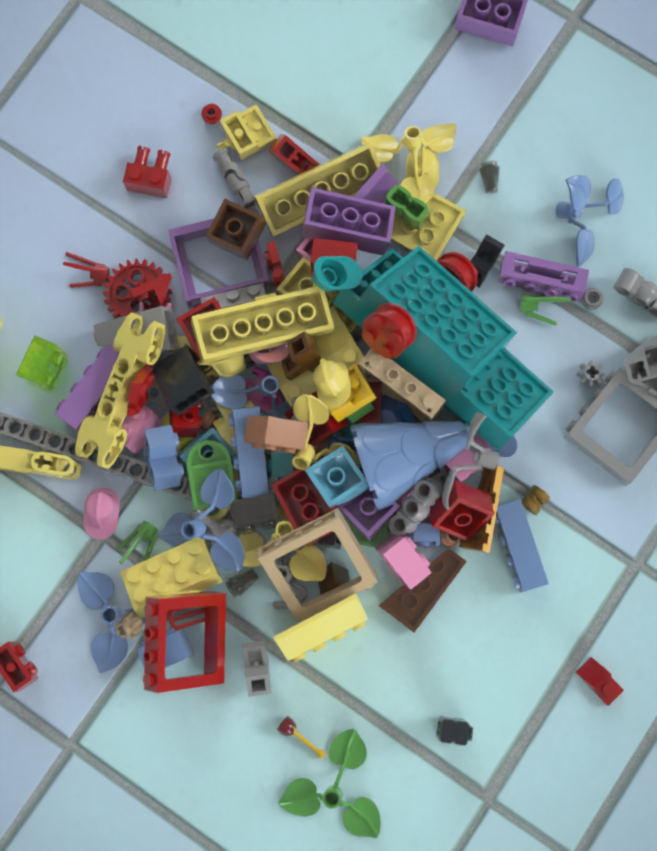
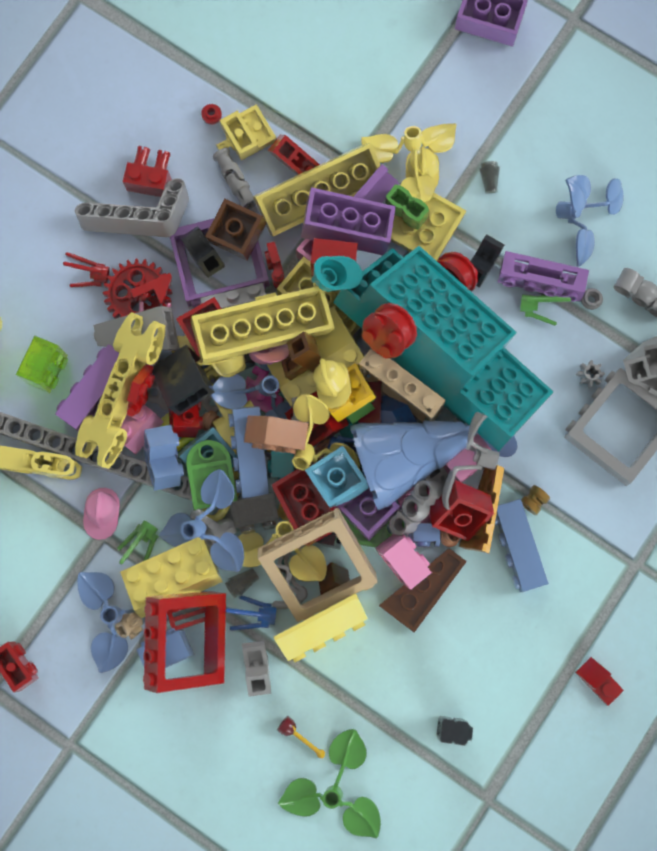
(137, 219): none -> light grey beam
(202, 252): none -> black brick
(266, 614): none -> blue plant

